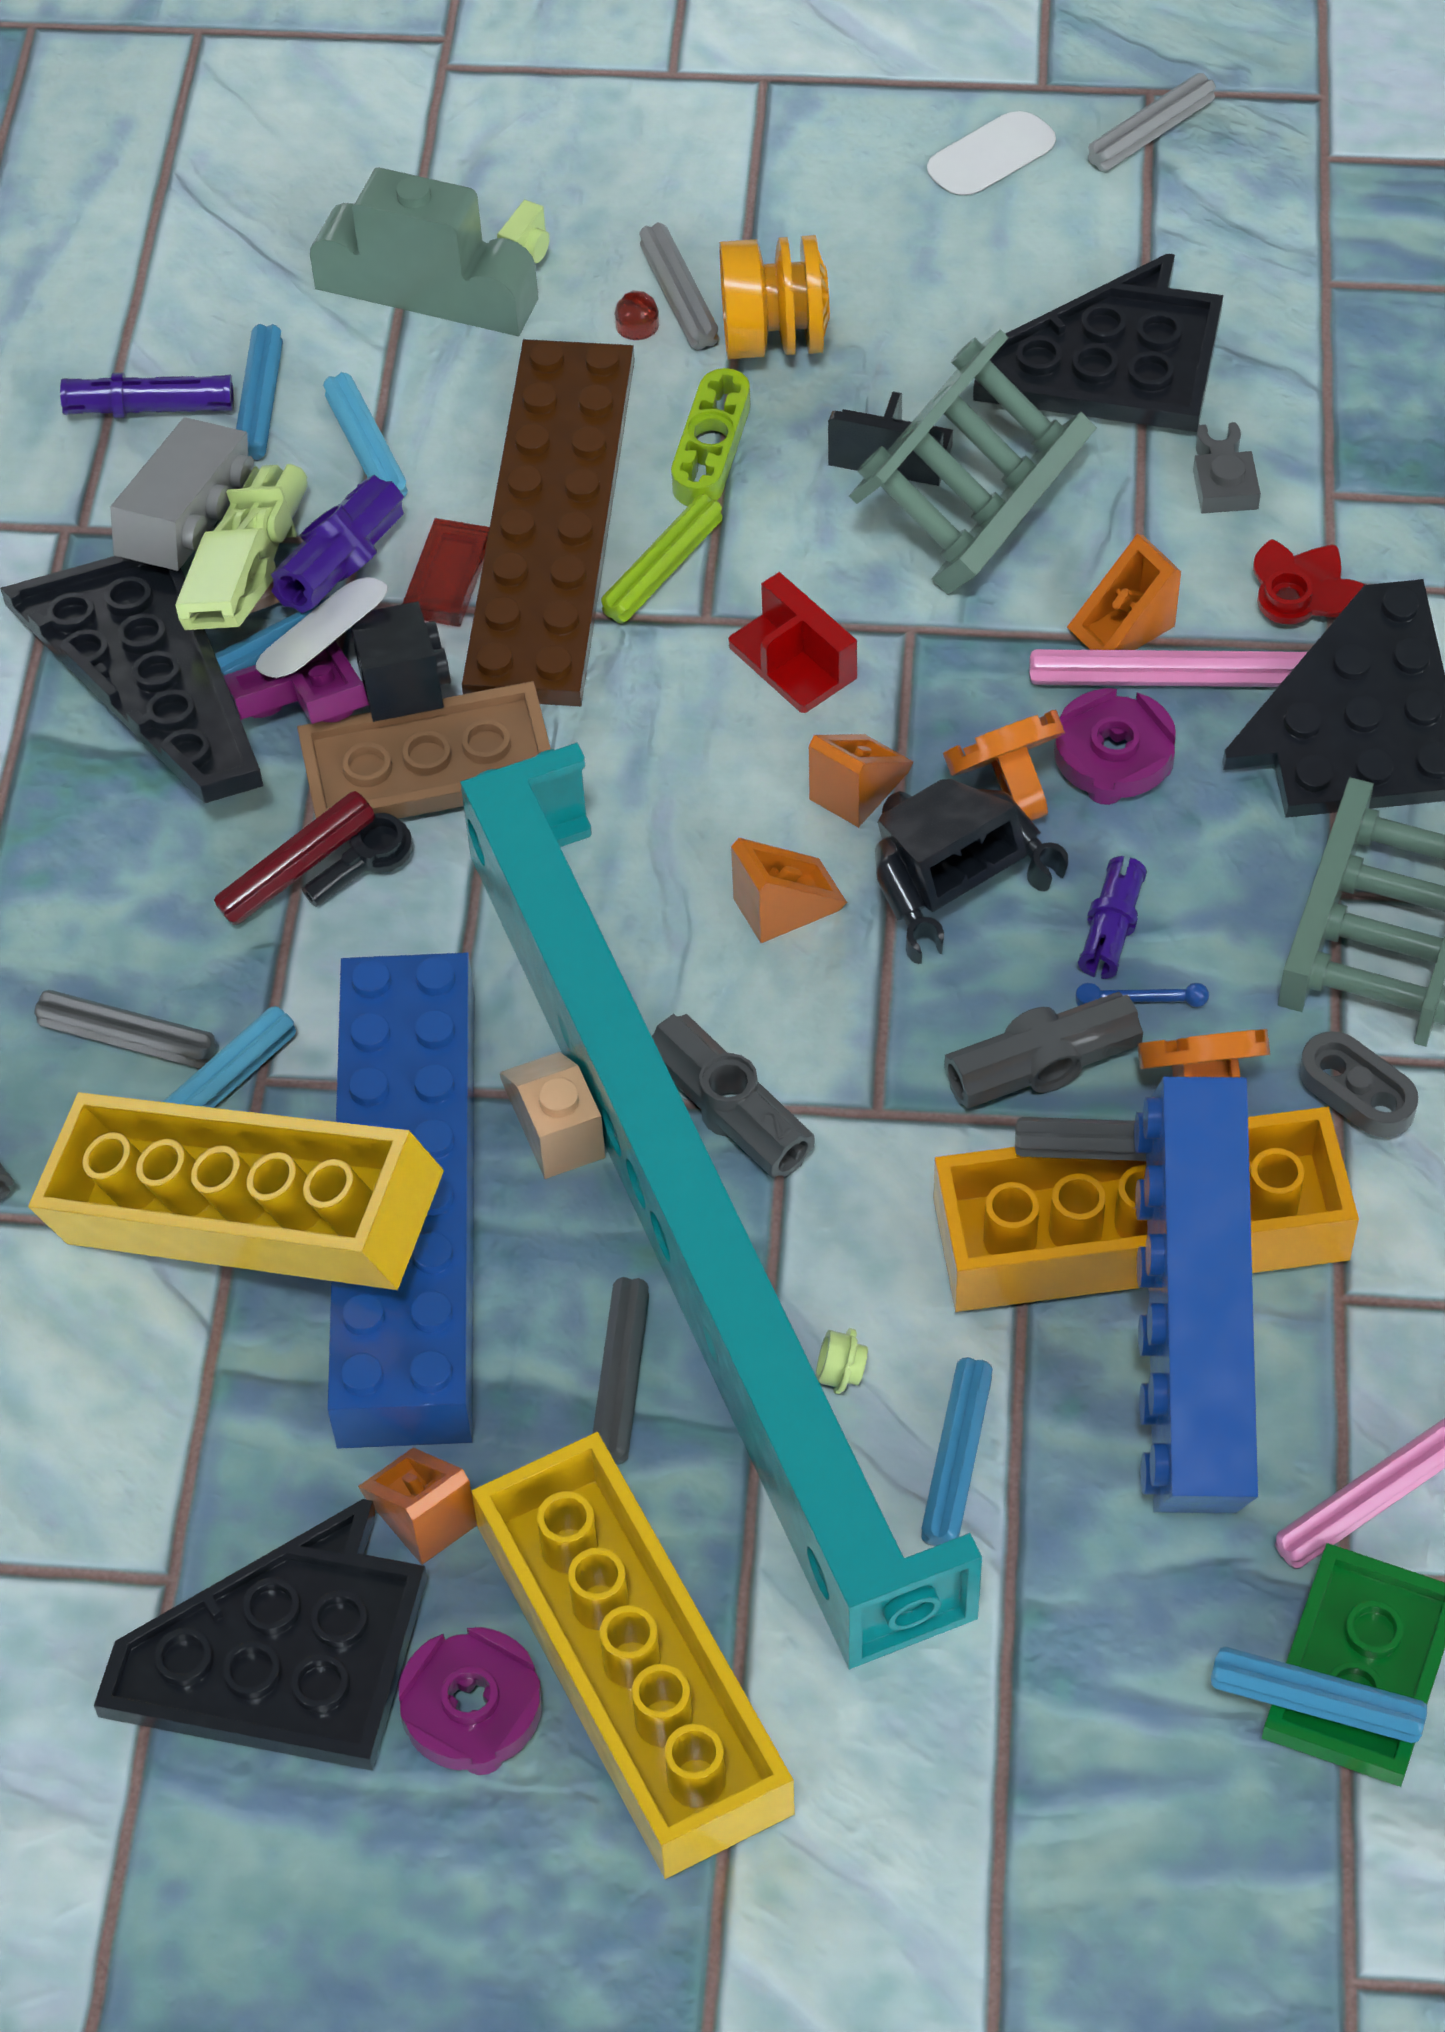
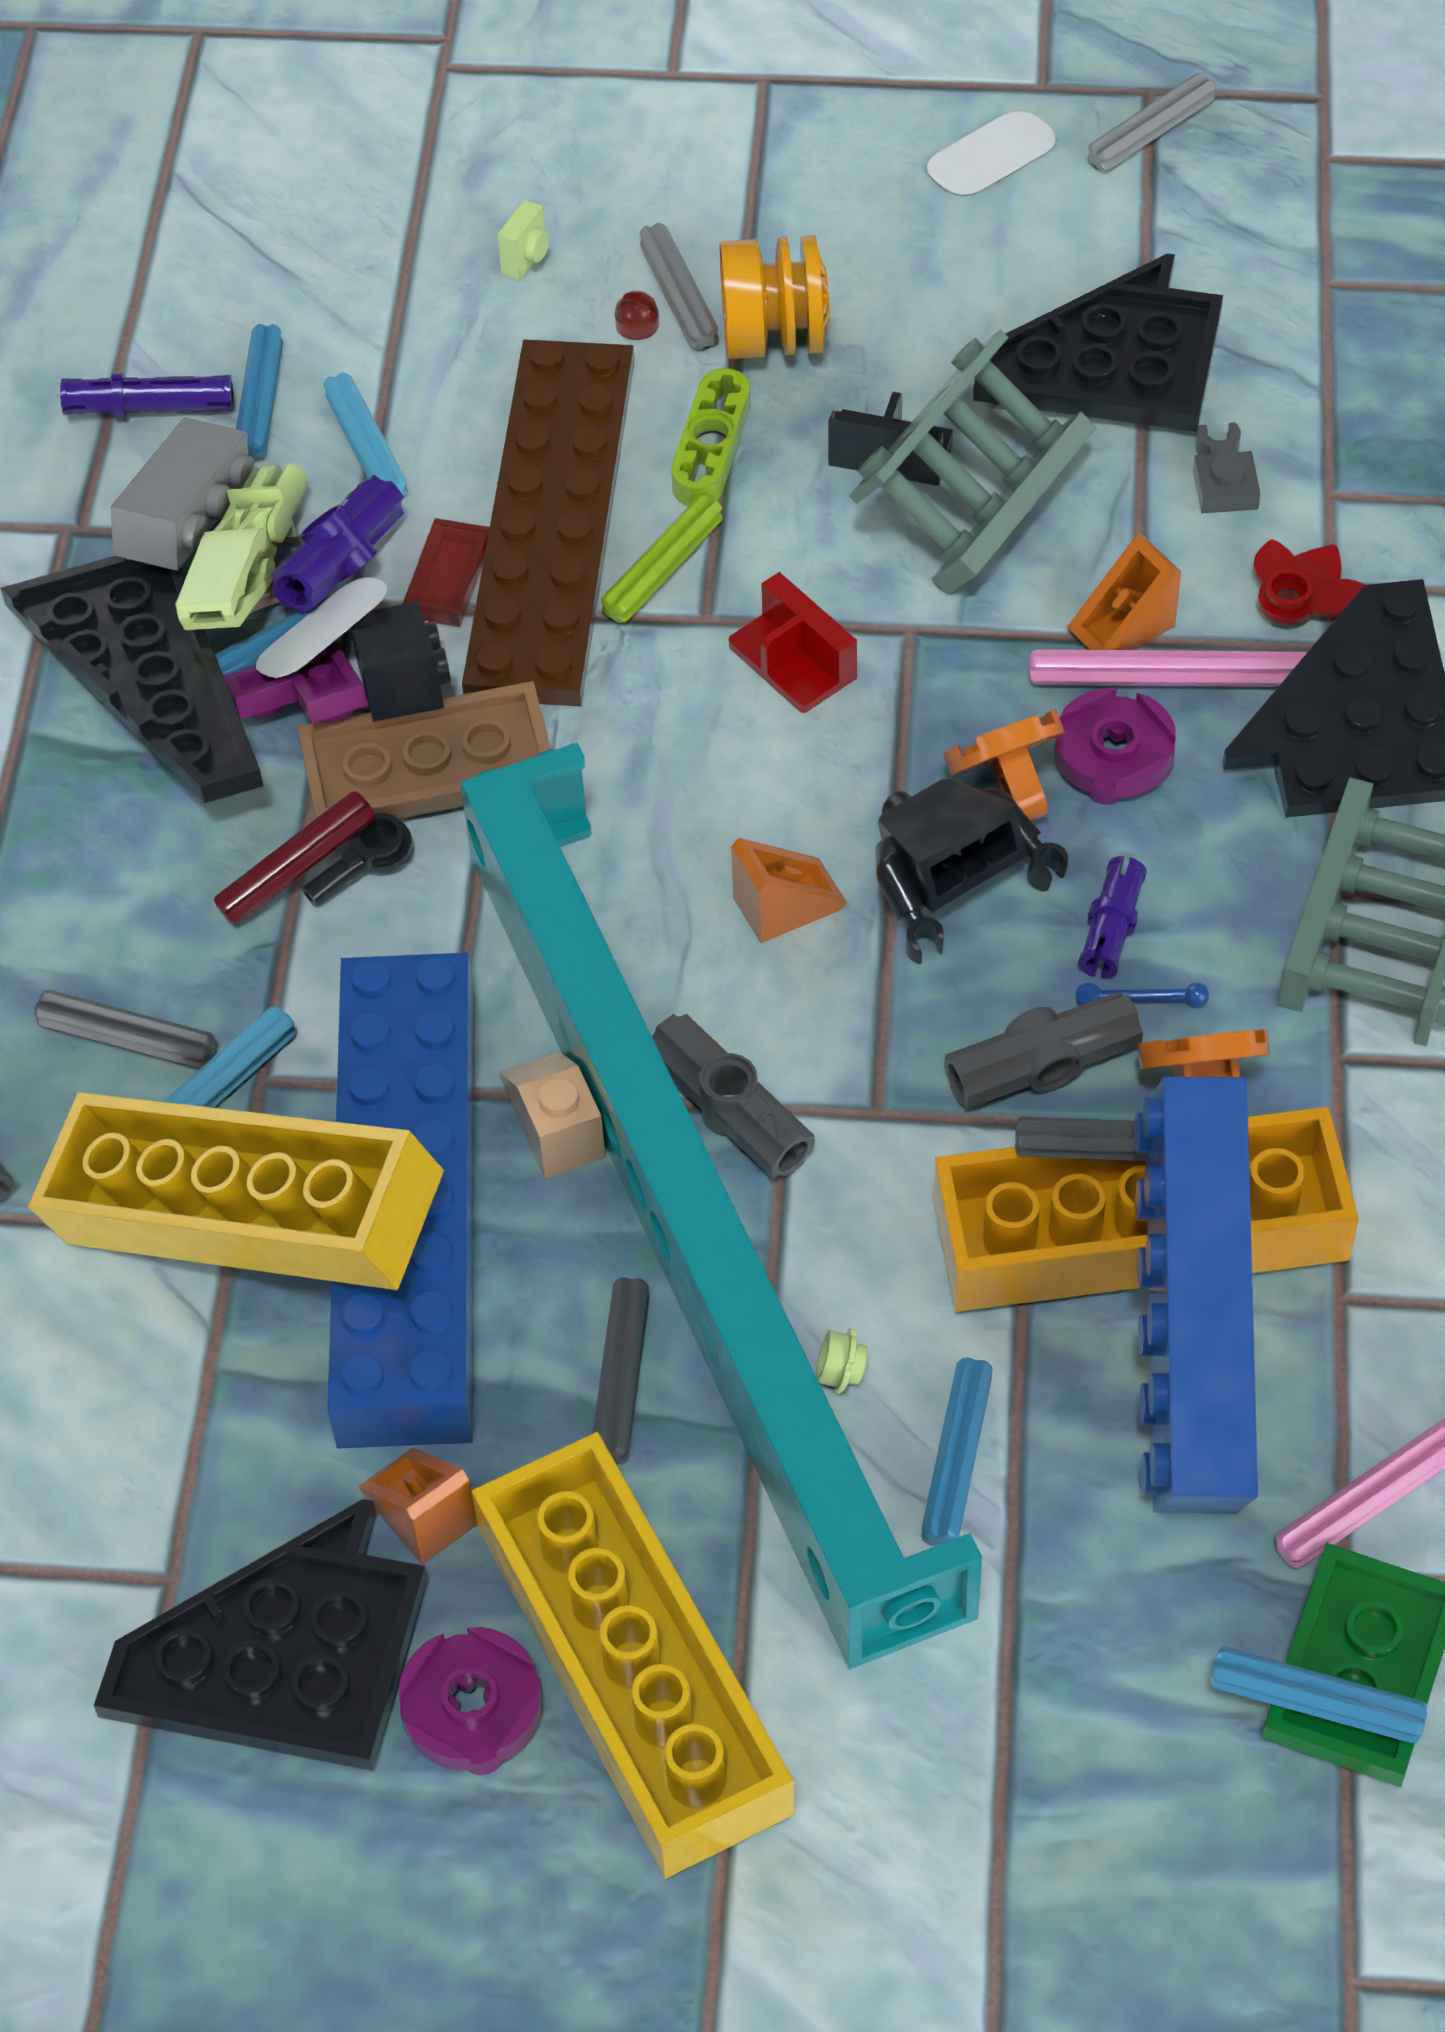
(423, 252): sand green brick -> none
(853, 774): orange slope -> none
(1363, 1084): dark grey plate -> none

